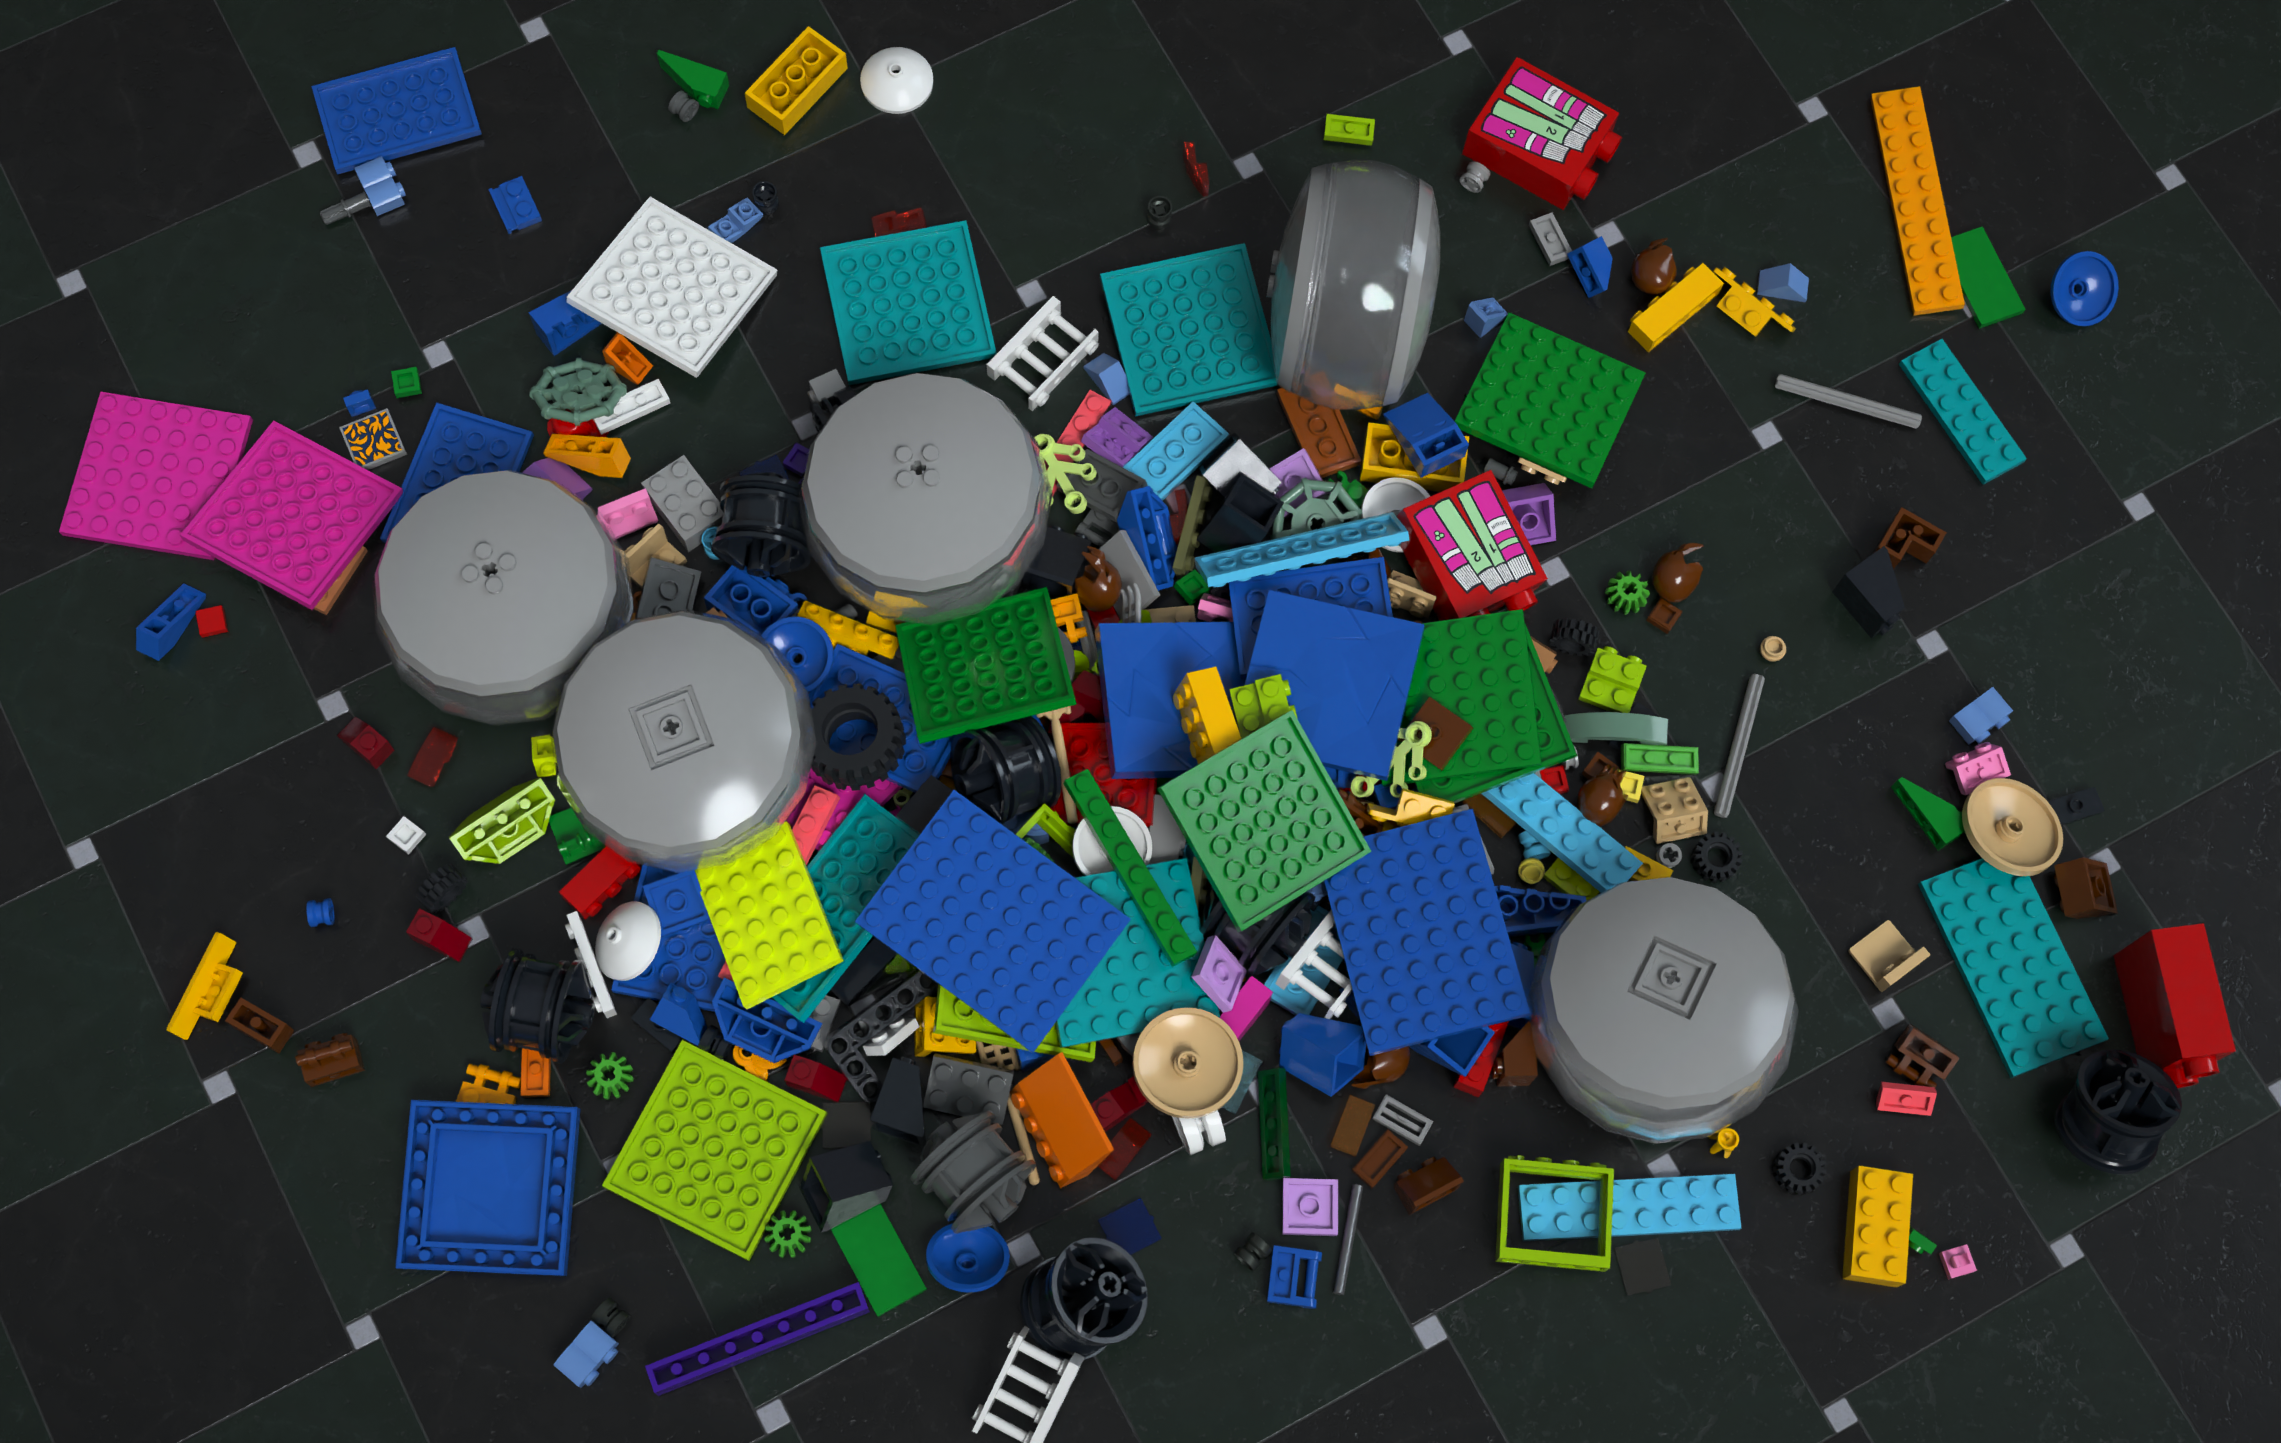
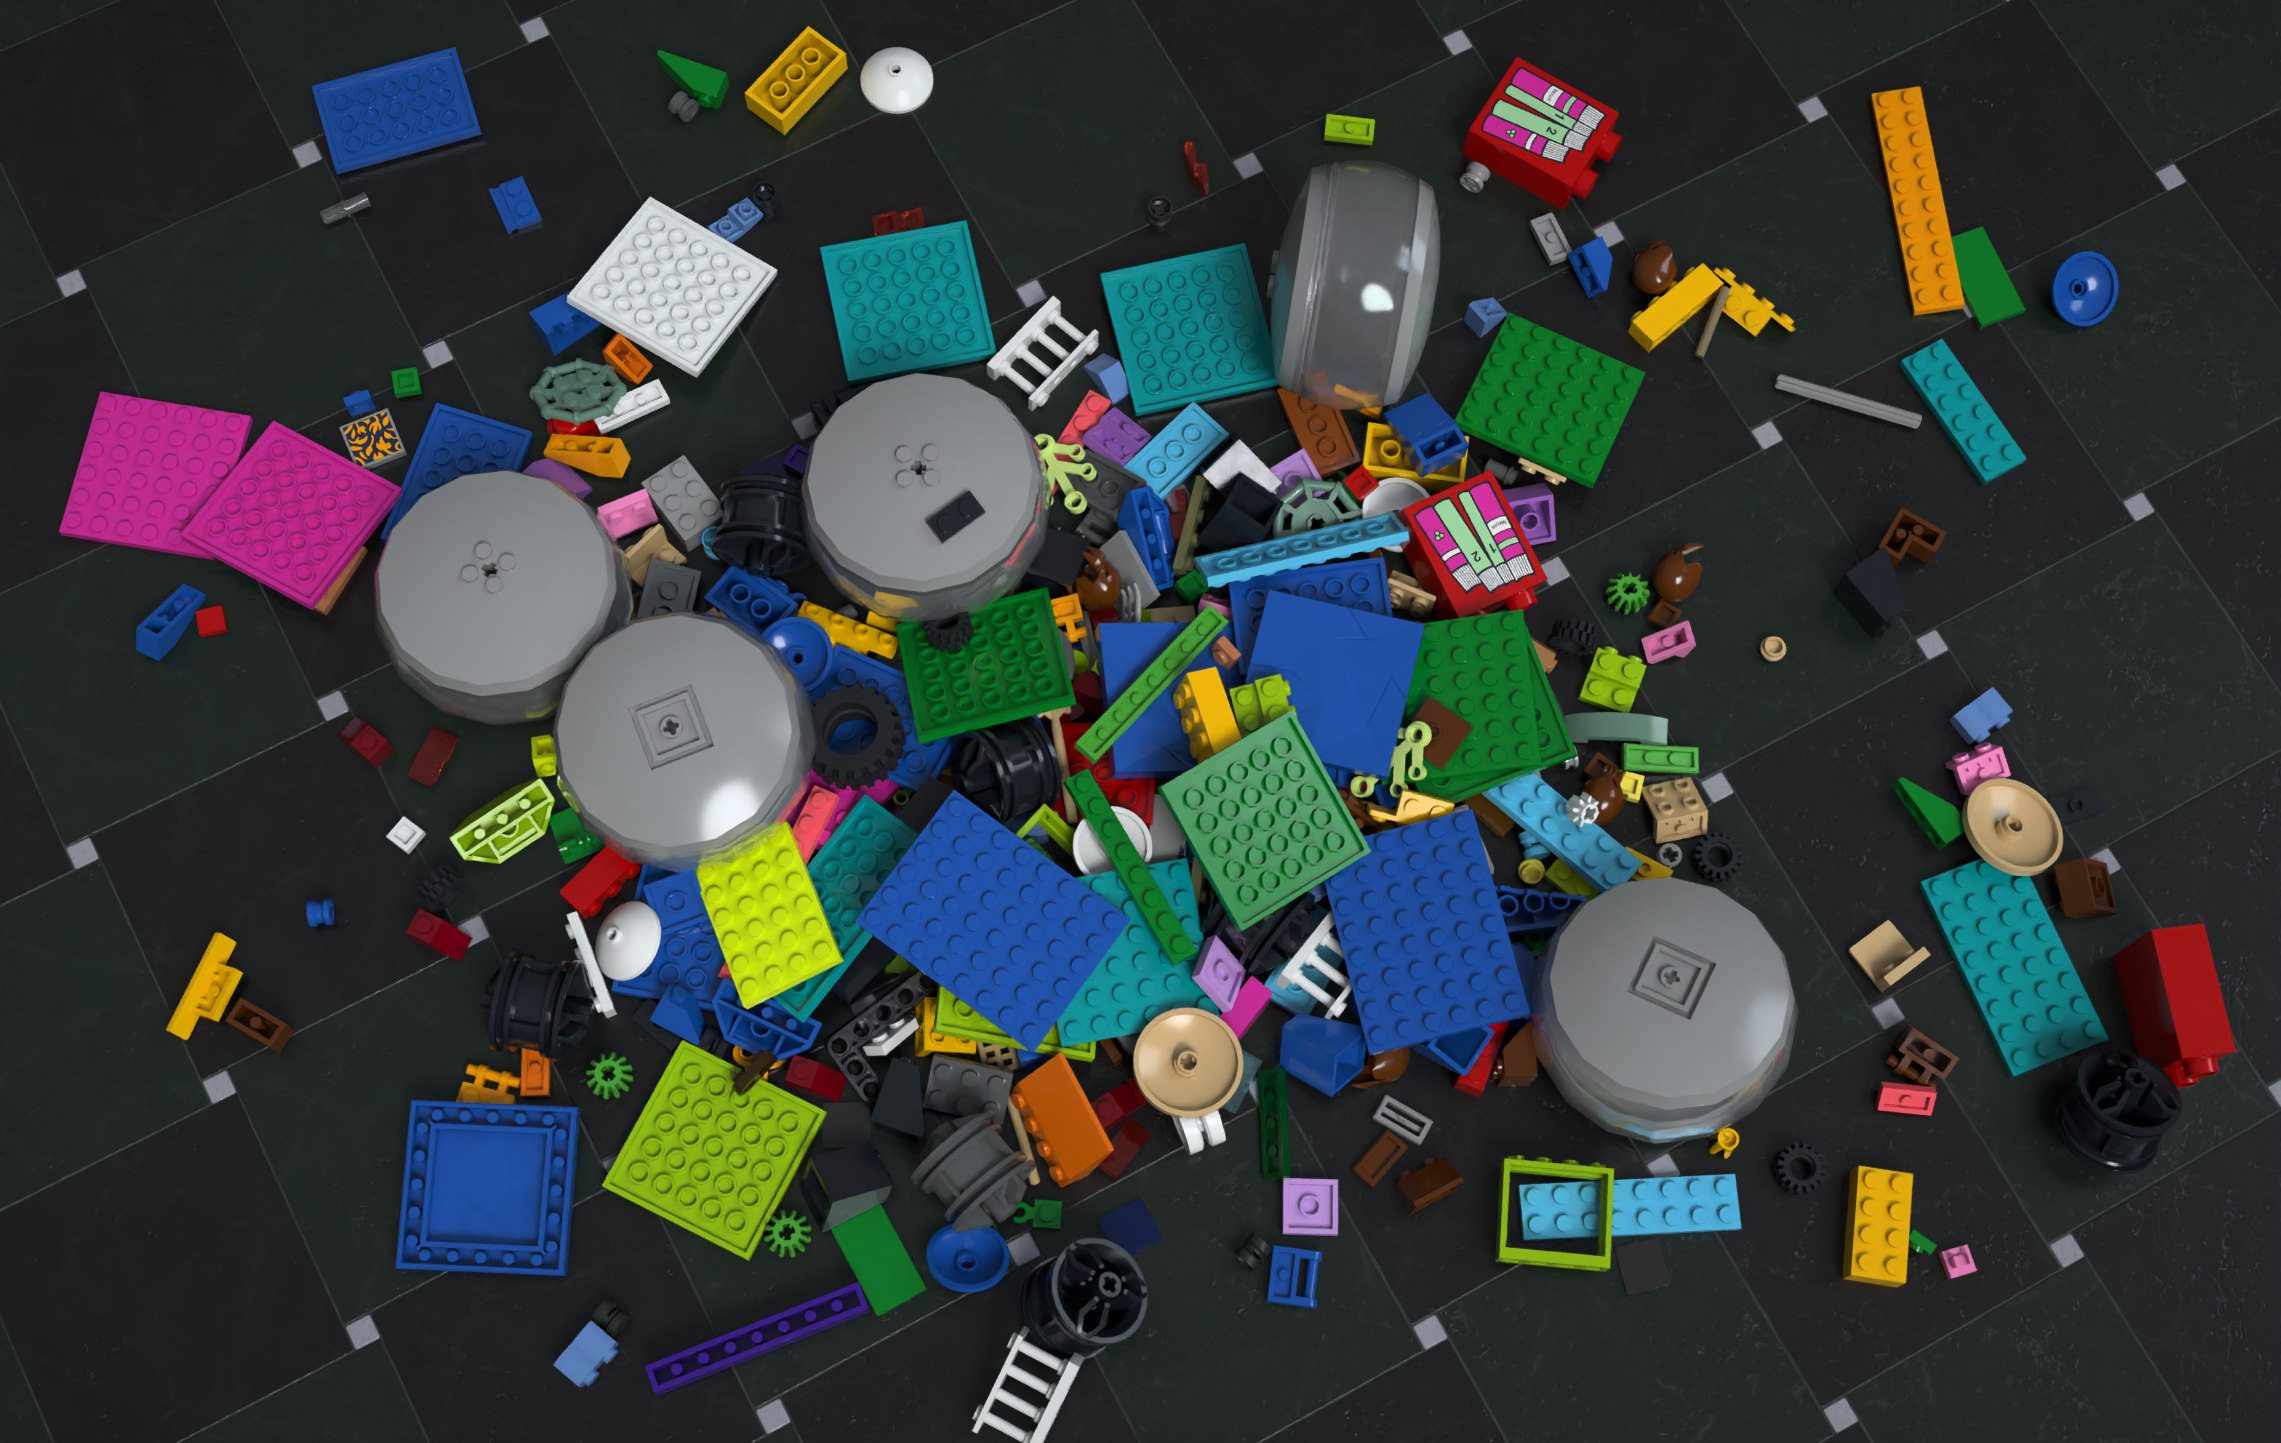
(330, 1059): reddish brown brick -> none
(380, 186): medium blue brick -> none
(746, 1080): none -> dark brown plate
(825, 387): light grey brick -> none
(826, 1014): light grey plate -> none
(952, 637): none -> black tyre
(955, 517): none -> black plate
(1045, 1214): none -> green plate
(1151, 684): none -> bright green plate
(1225, 653): none -> nougat plate
(1348, 1238): flat silver bar -> none
(1352, 1125): clear orange tile -> none
(1361, 483): none -> red tile
(1555, 778): red tile -> none
(1582, 809): none -> white gear
(1669, 642): none -> bright pink slope
(1712, 321): none -> dark tan bar
(1739, 745): light grey axle -> none
(1783, 283): medium blue slope -> none

